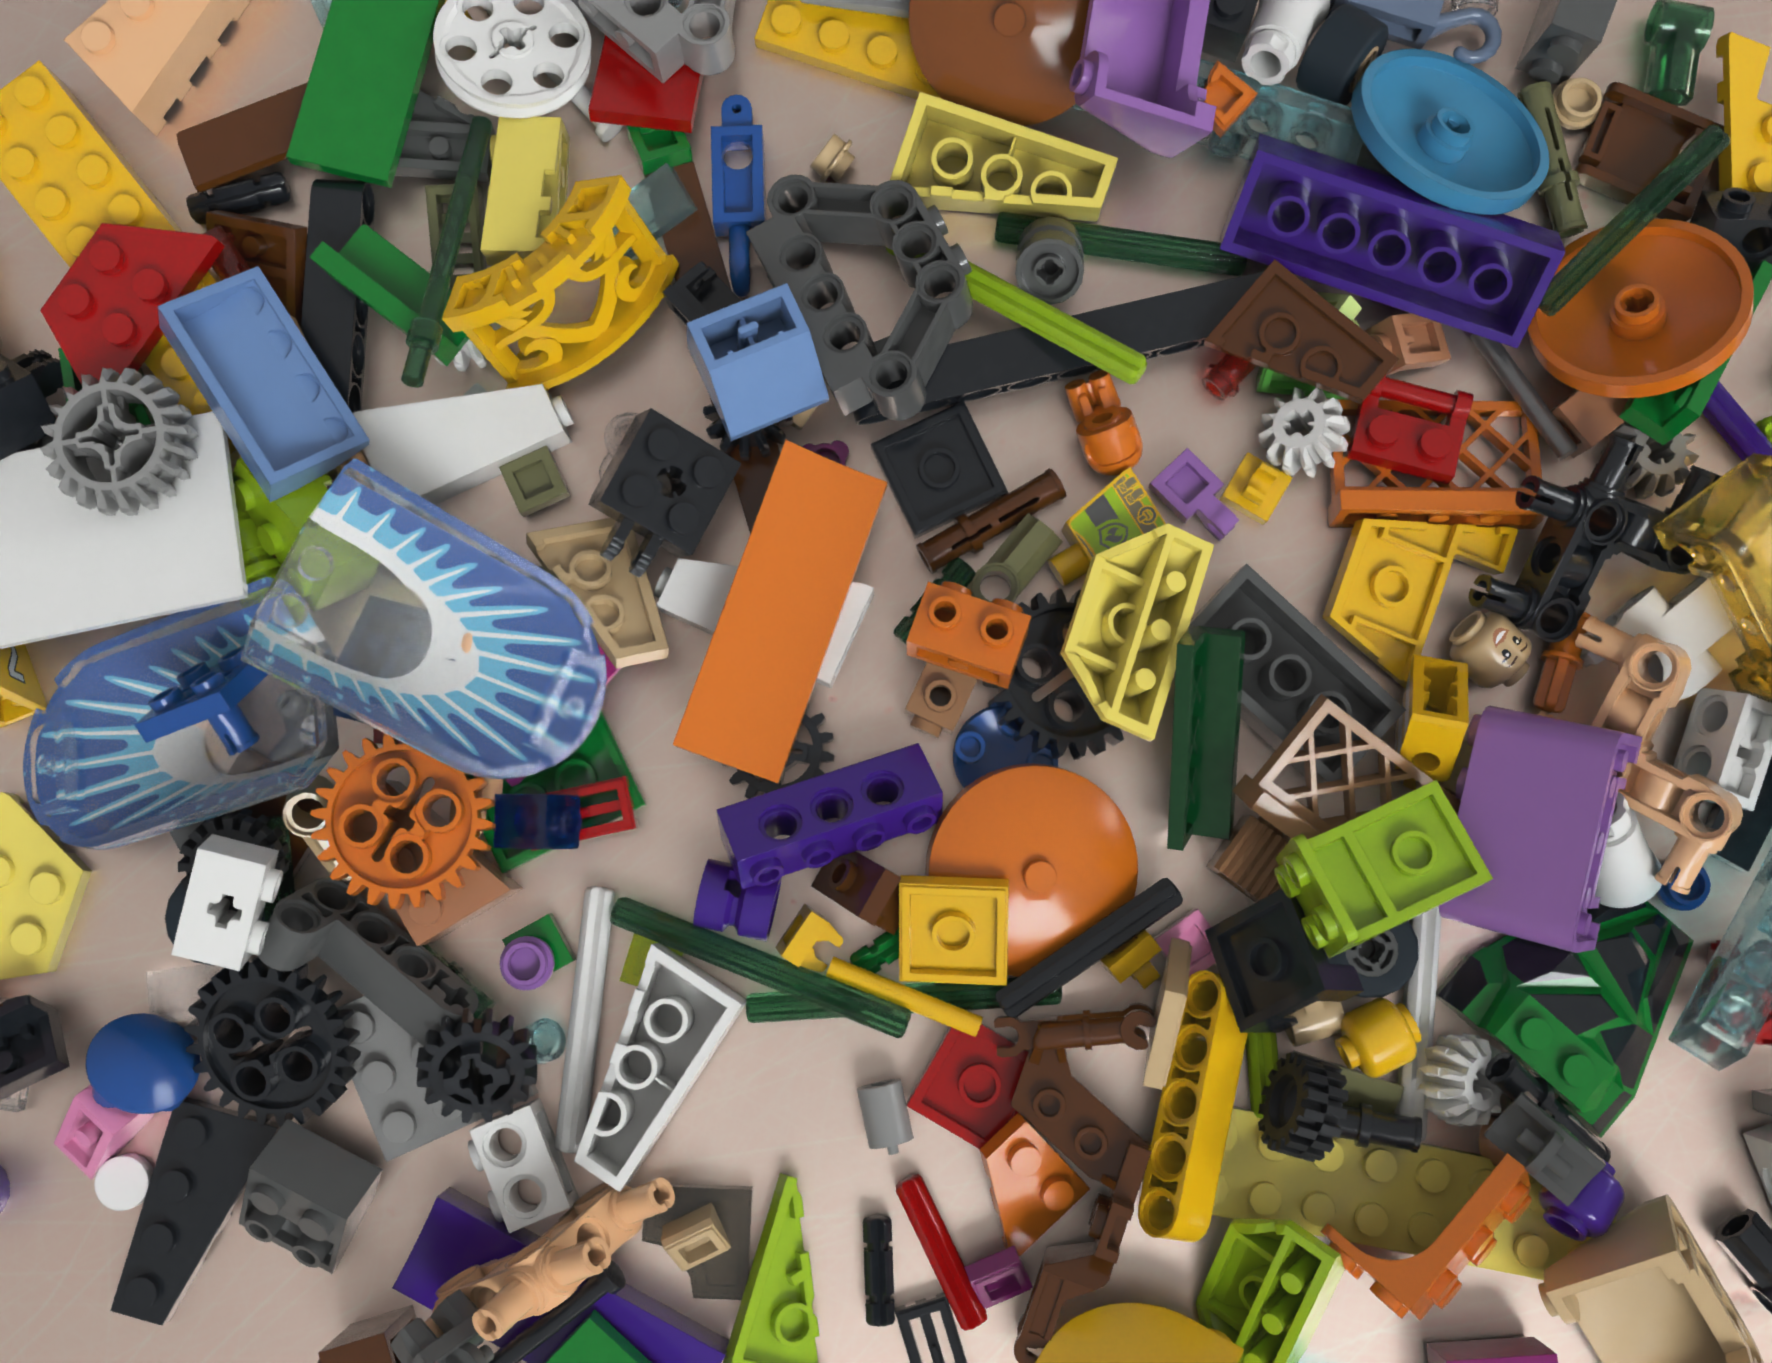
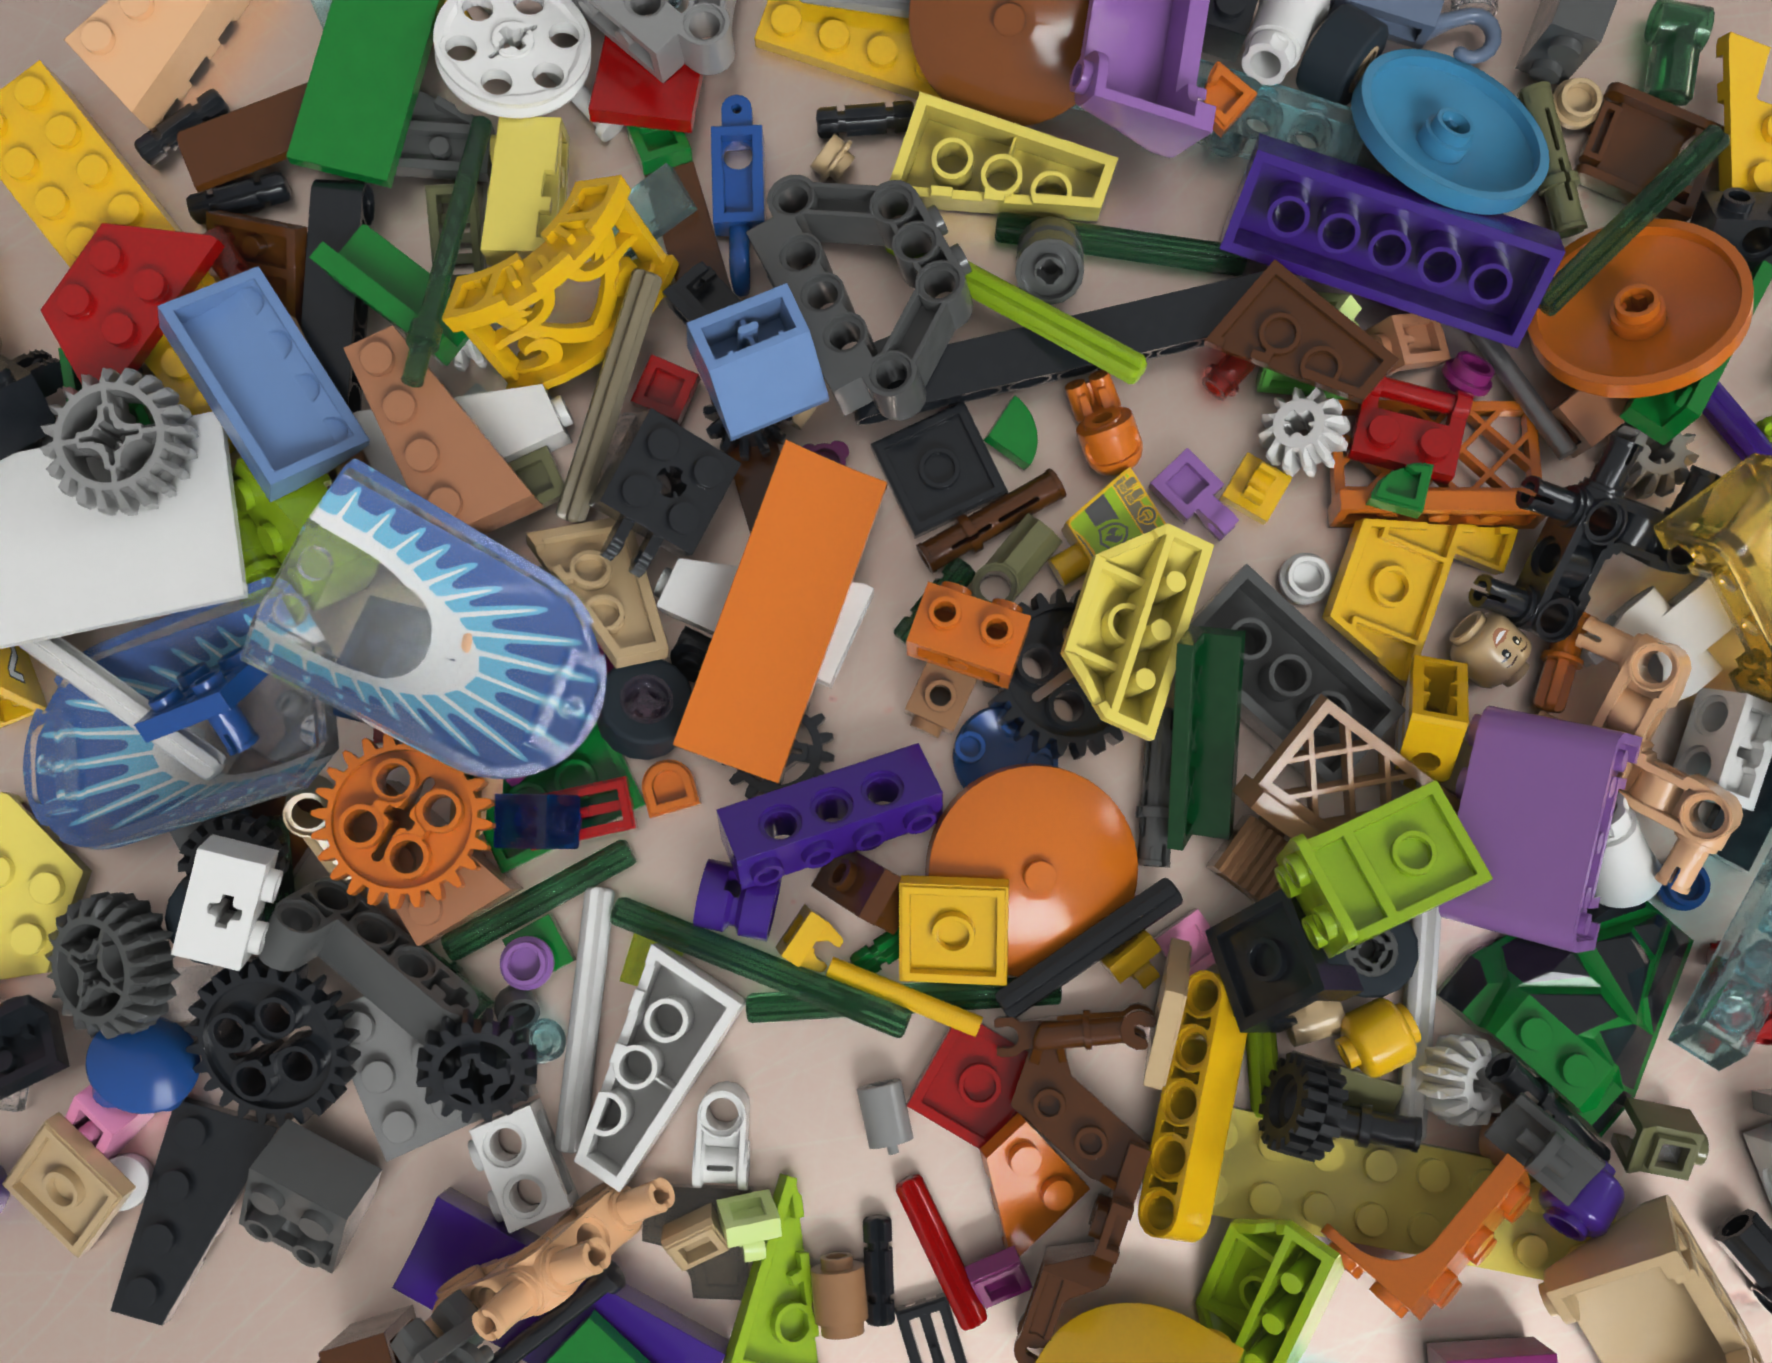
(68, 1184): none -> tan tile
(112, 964): none -> dark grey gear
(124, 703): none -> white axle
(154, 146): none -> black axle
(436, 440): none -> nougat wedge
(519, 1004): none -> dark grey hinge
(538, 900): none -> clear green axle
(609, 395): none -> dark tan axle
(647, 689): none -> black wheel
(665, 388): none -> red plate
(669, 788): none -> orange tile
(690, 652): none -> black plate
(722, 1147): none -> white piece
(748, 1222): none -> yellowish green tile
(839, 1296): none -> medium nougat brick
(864, 119): none -> black axle
(1014, 433): none -> green tile
(1155, 796): none -> dark grey pin
(1305, 578): none -> white plate
(1403, 490): none -> green tile
(1468, 373): none -> magenta plate
(1665, 1140): none -> olive window

